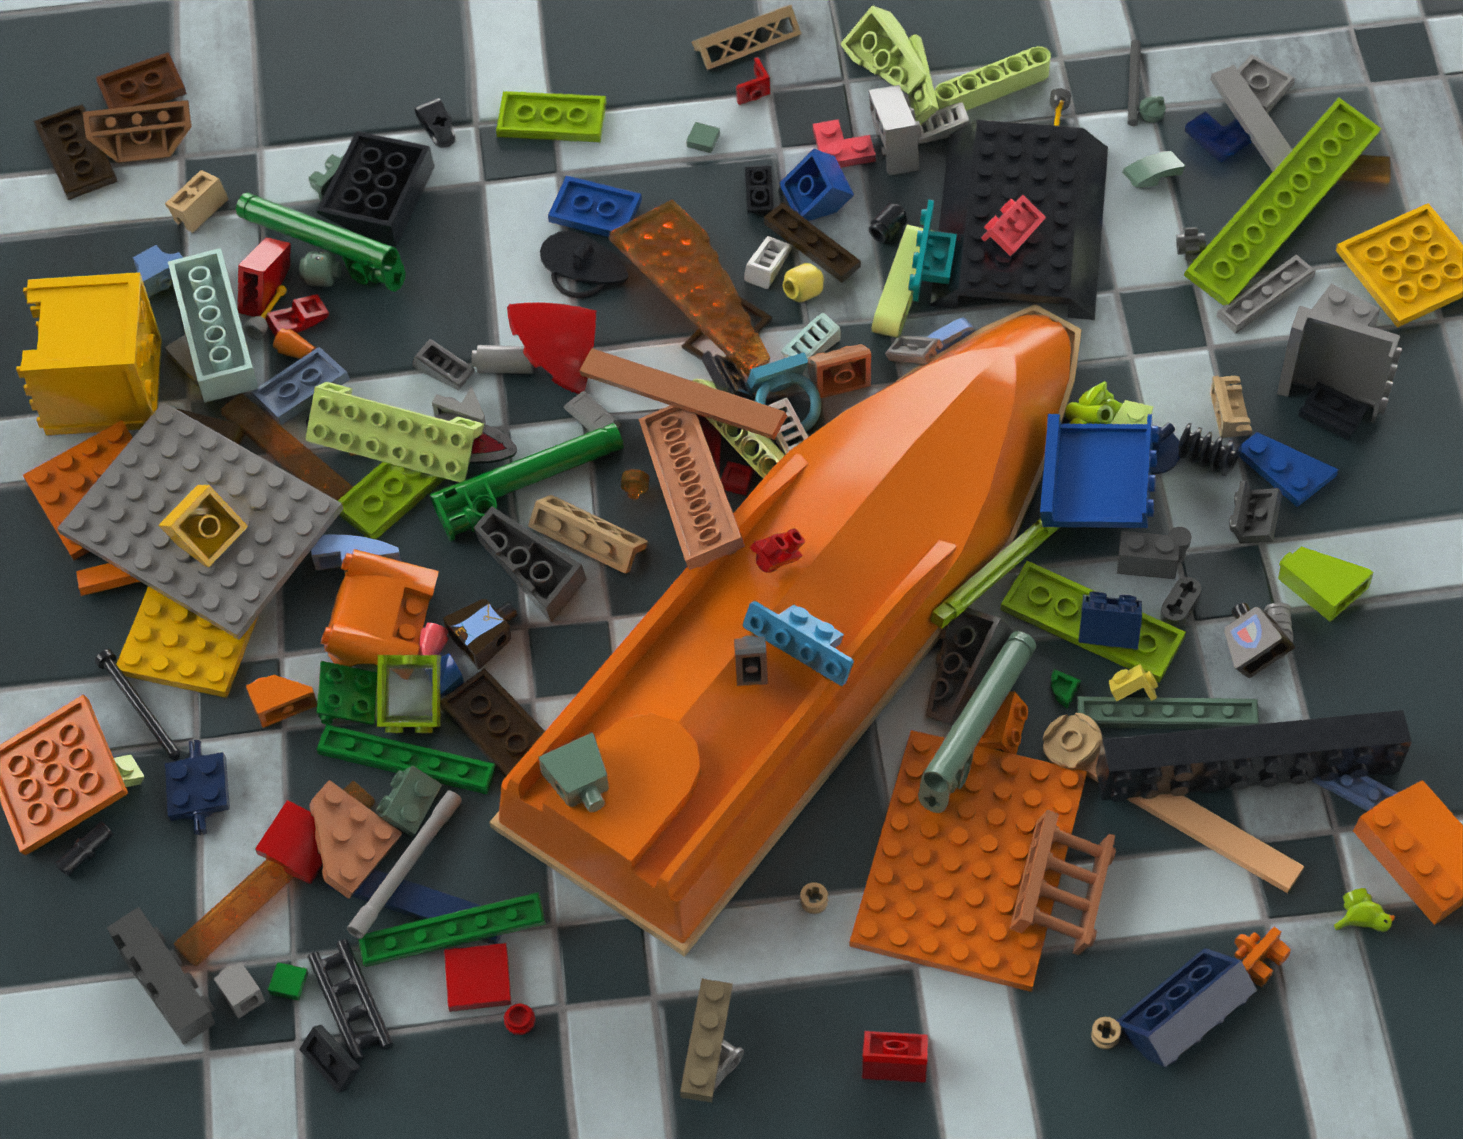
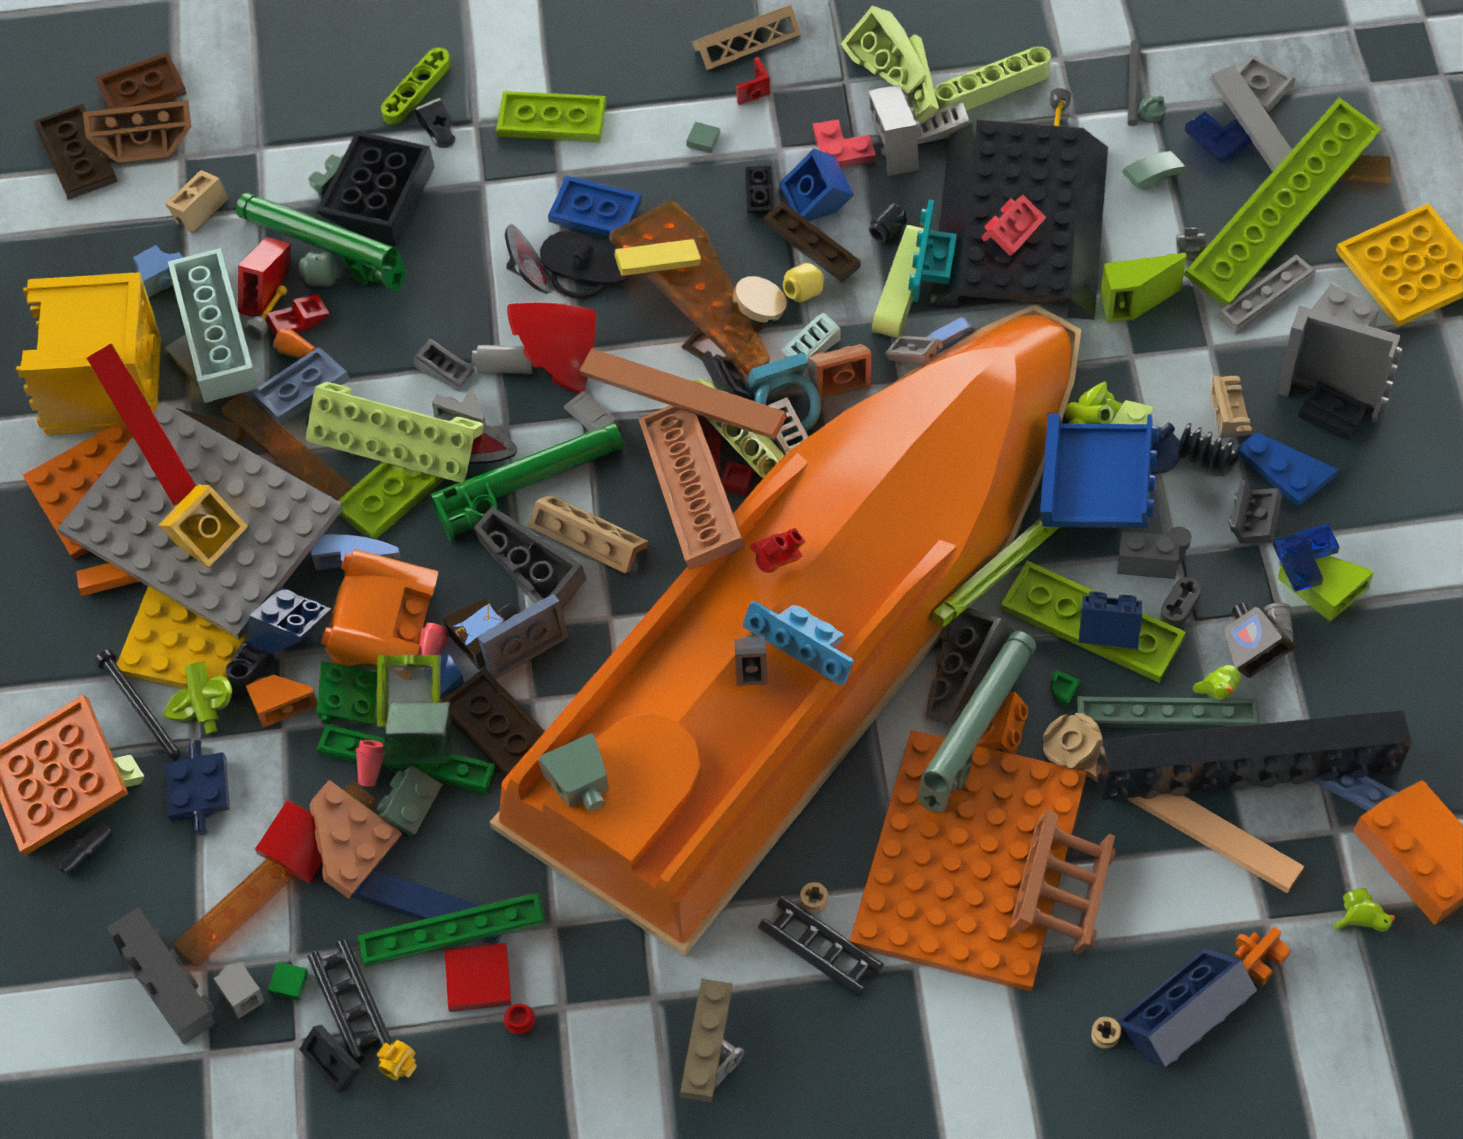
(142, 423): none -> red tile
(199, 698): none -> lime plant
(246, 667): none -> black piece
(284, 621): none -> dark blue slope
(369, 761): none -> coral cone
(369, 912): light grey piece -> none
(396, 1060): none -> yellow gear
(412, 84): none -> lime beam
(418, 733): none -> clear green slope
(523, 636): none -> sand blue plate
(525, 261): none -> shield
(635, 482): clear orange tile -> none
(657, 257): none -> light yellow tile
(759, 299): none -> tan tile
(766, 264): white slope -> none
(825, 963): none -> black bar
(895, 1056): red slope -> none
(1129, 681): light yellow bracket -> none
(1139, 285): none -> lime slope
(1220, 683): none -> lime animal
(1299, 551): none -> clear blue plate

